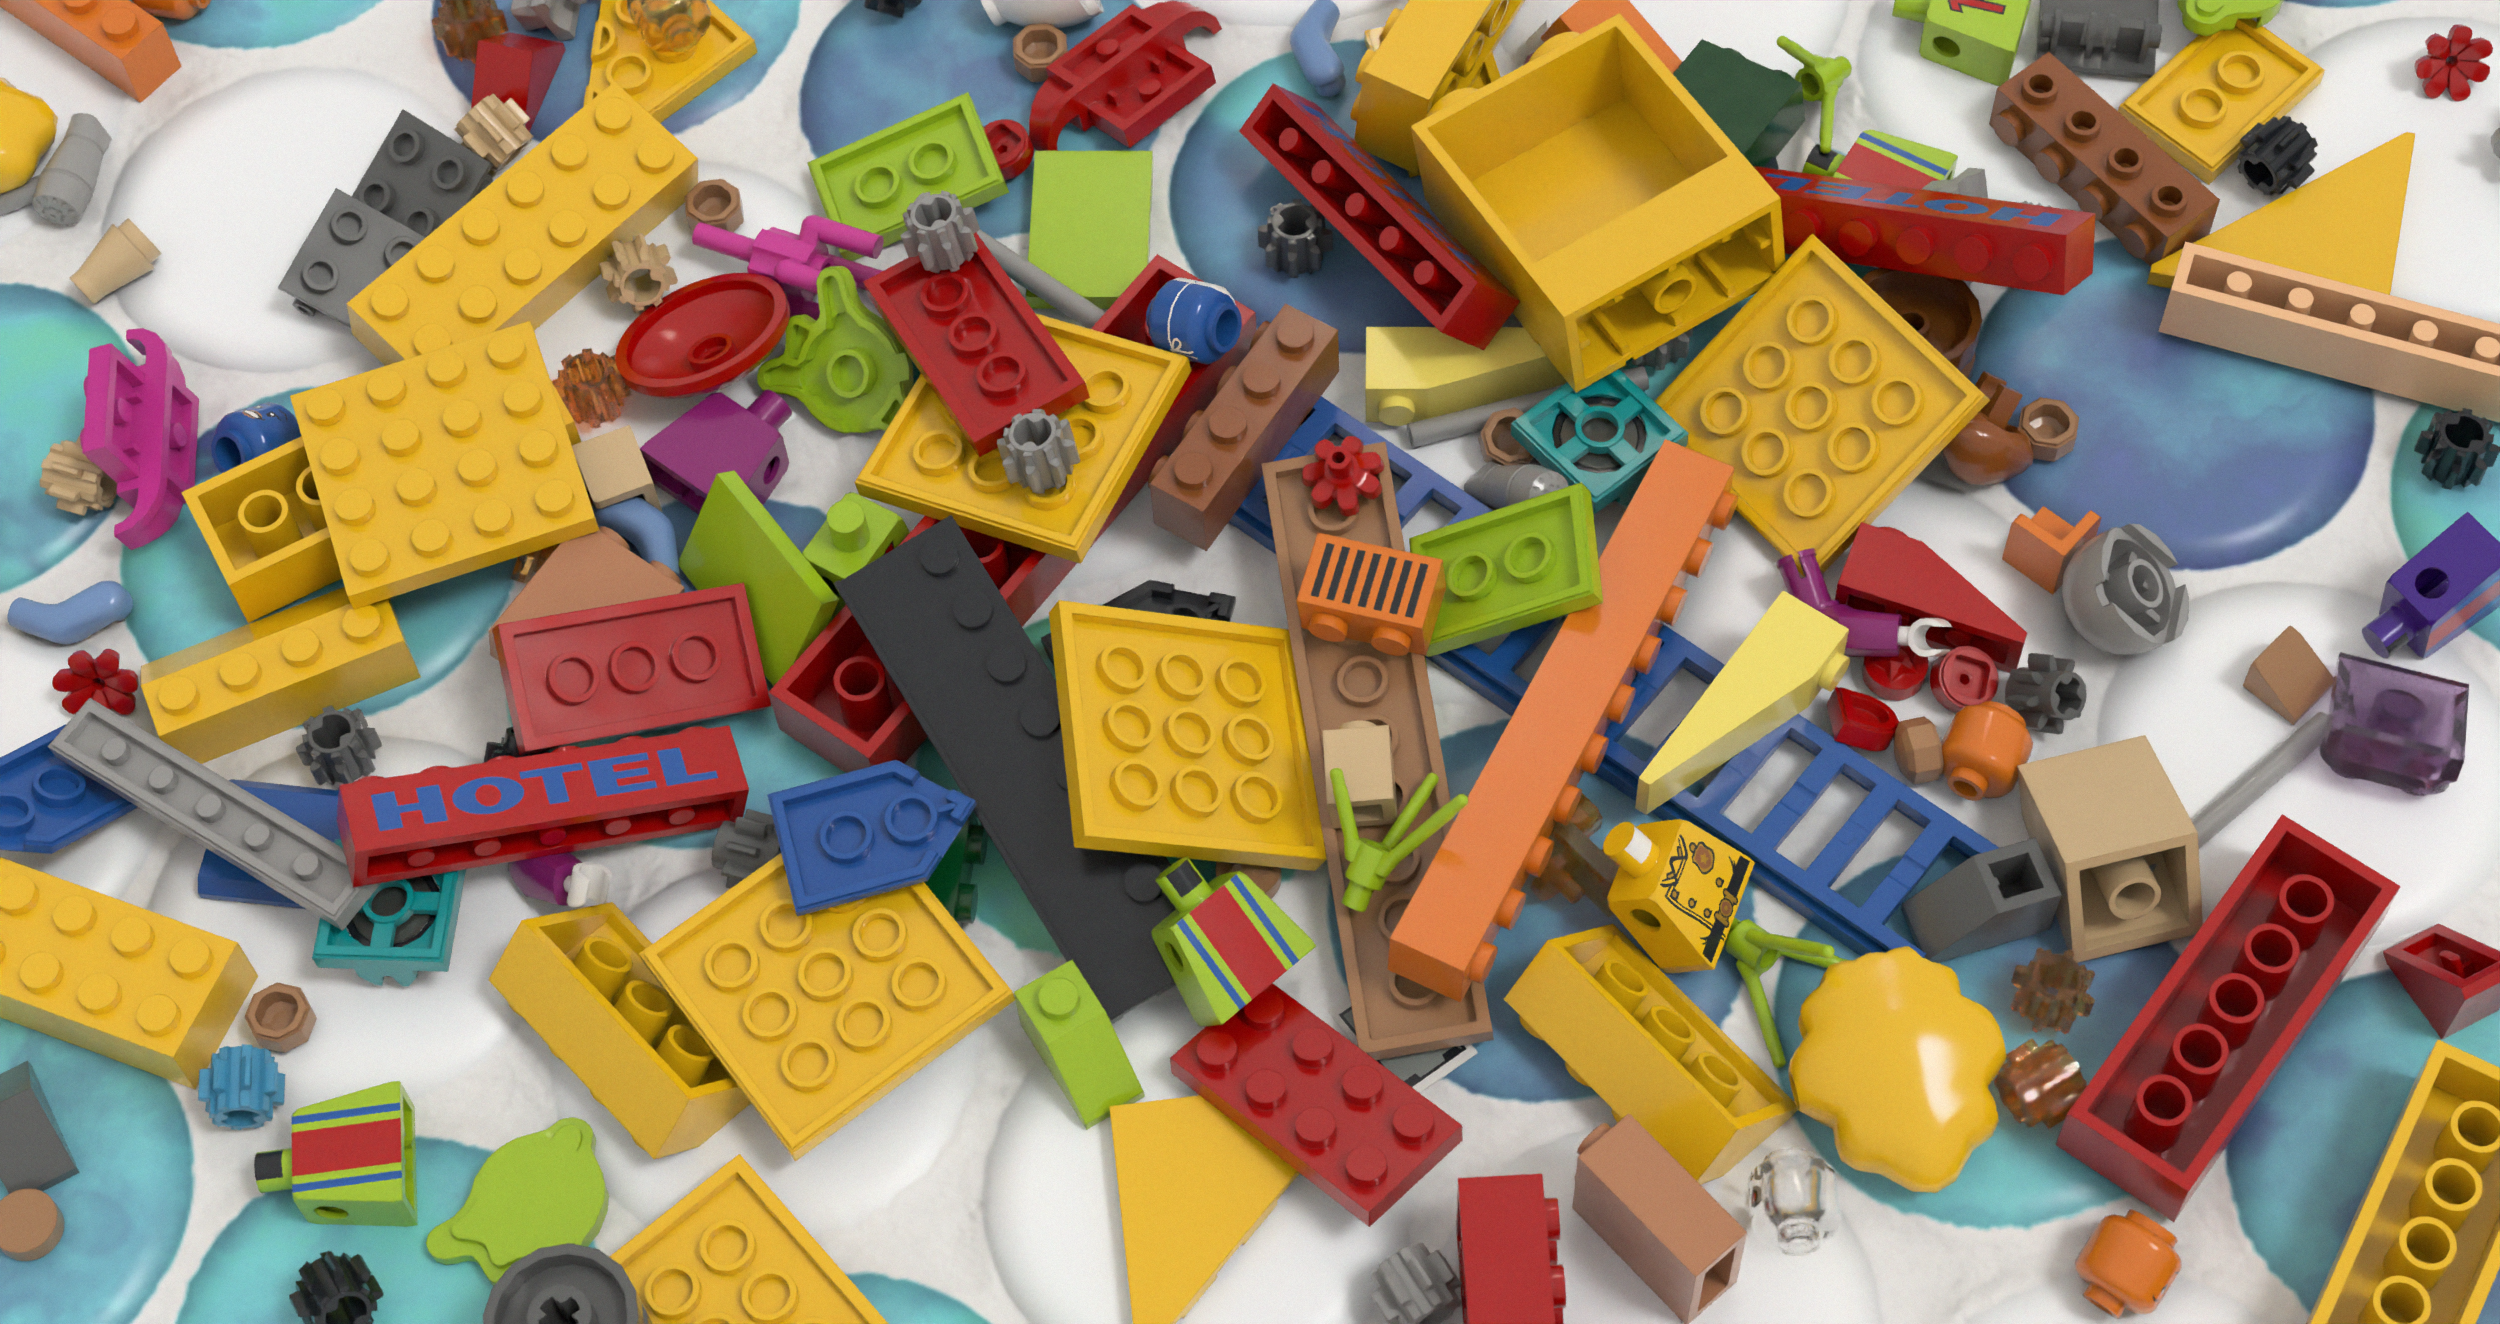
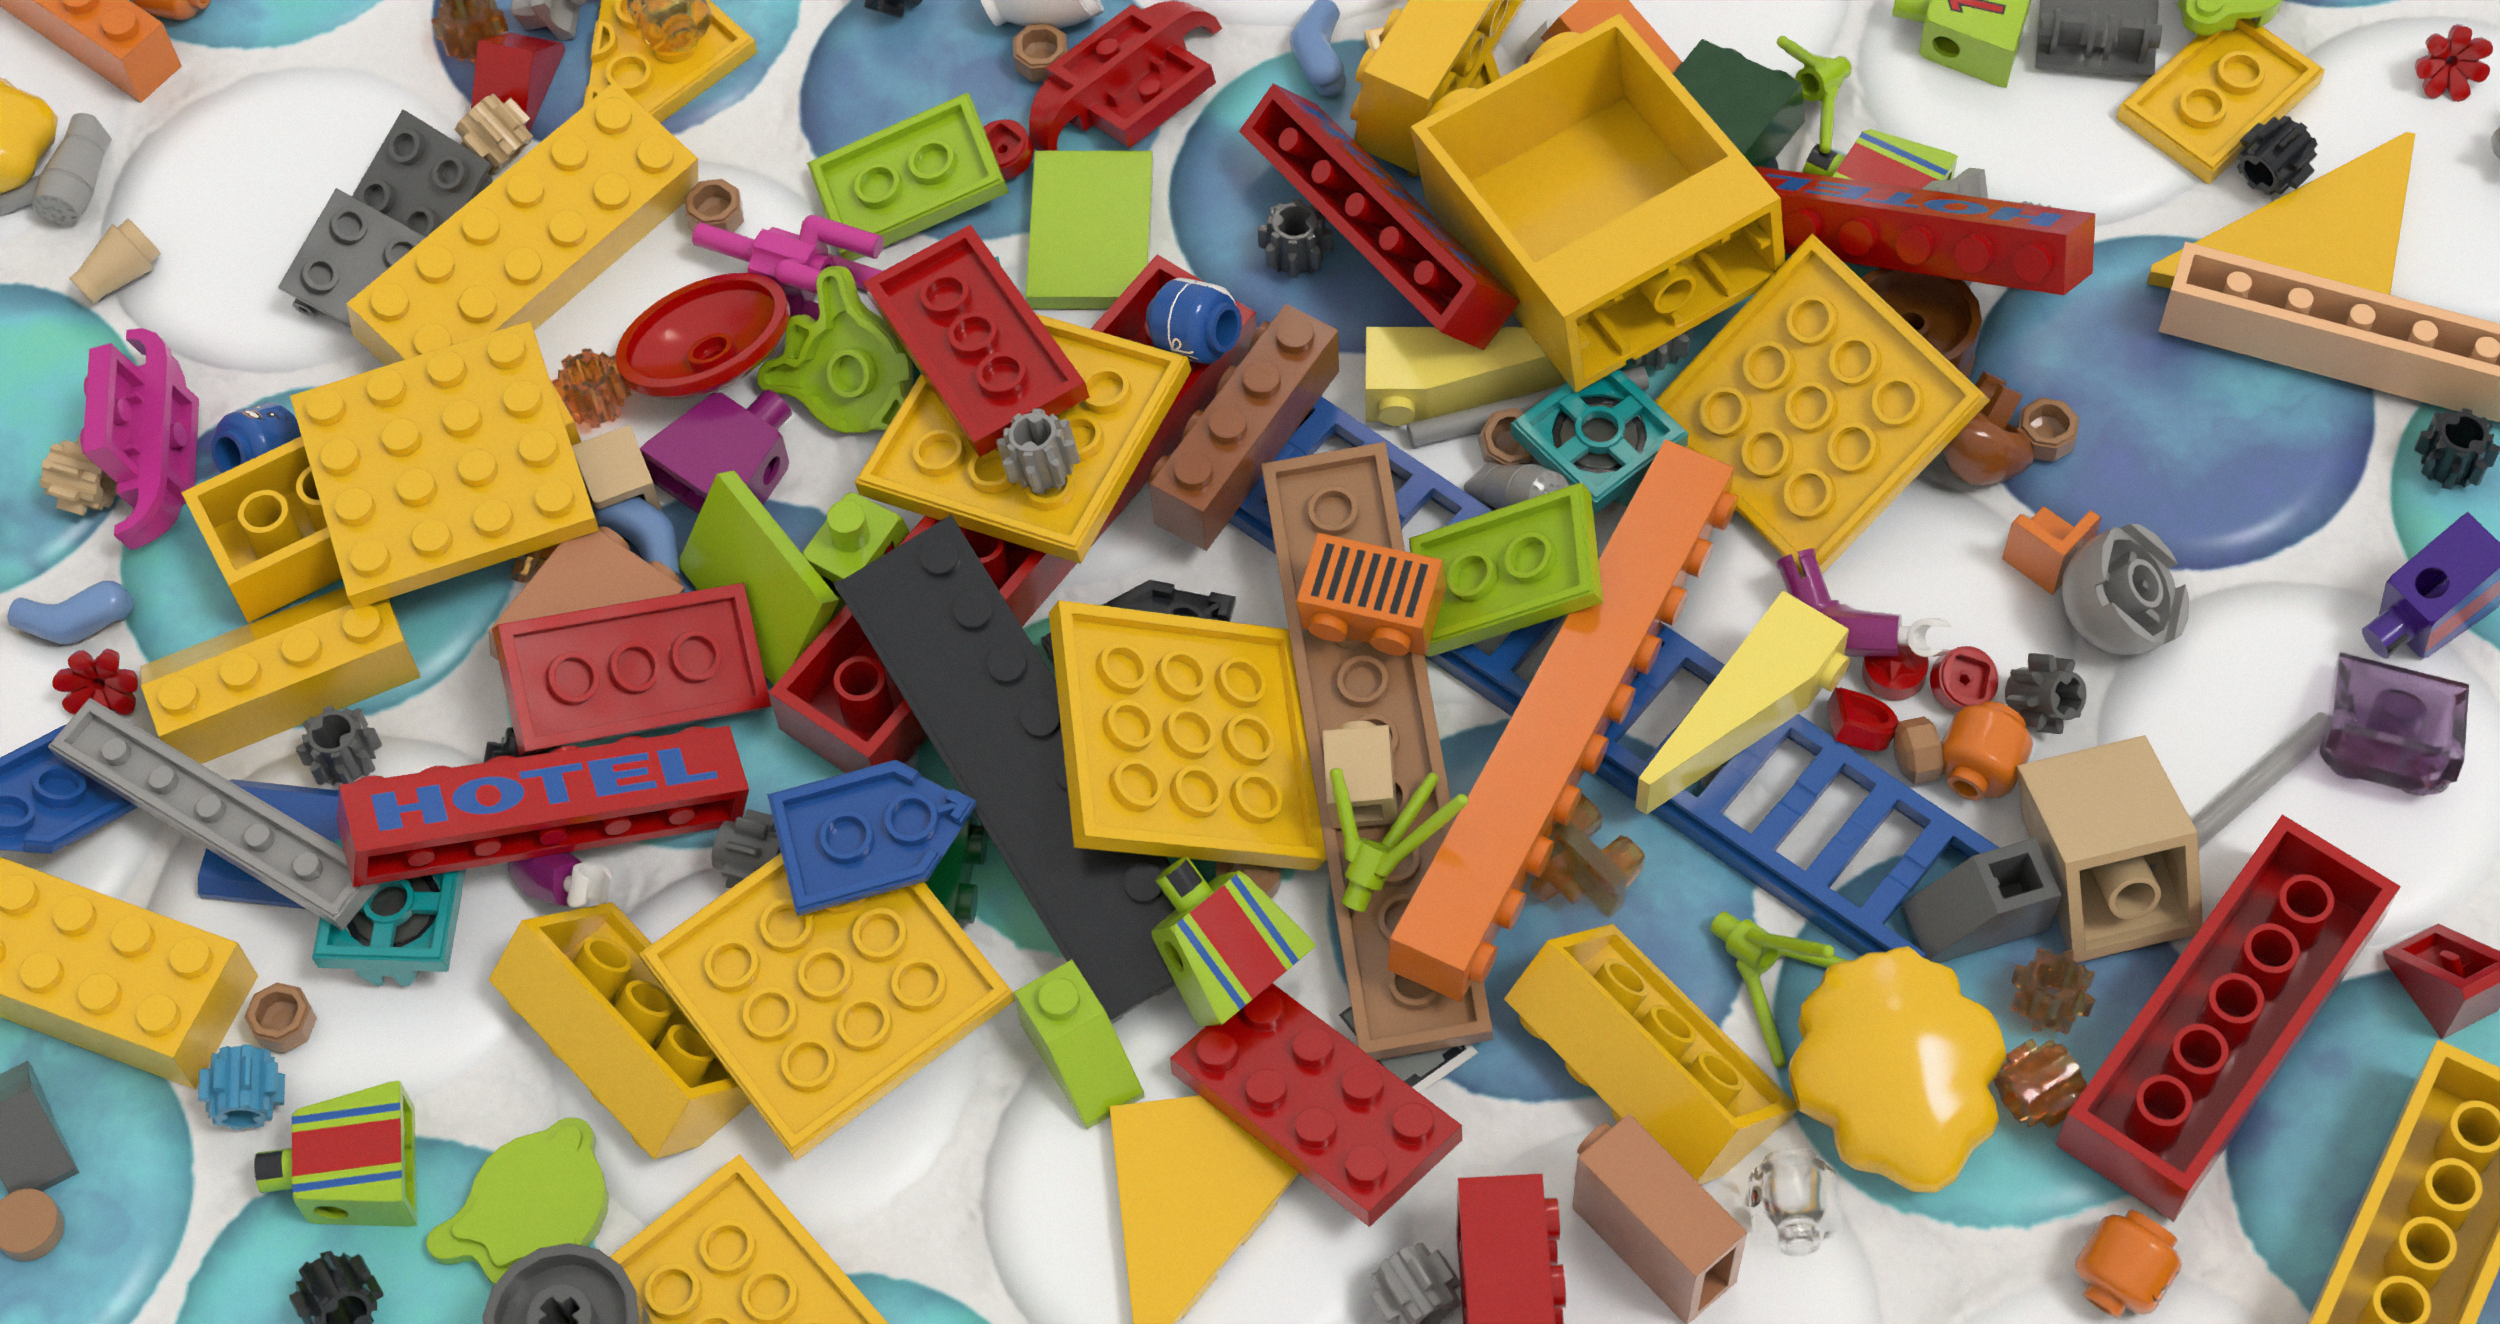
(635, 256): tan gear -> none
(940, 232): light grey gear -> none
(1041, 283): light grey bar -> none
(1343, 475): red plant -> none
(1676, 890): yellow torso -> none
(1908, 578): red slope -> none
(2102, 160): dark orange brick -> none
(2289, 676): medium nougat slope -> none

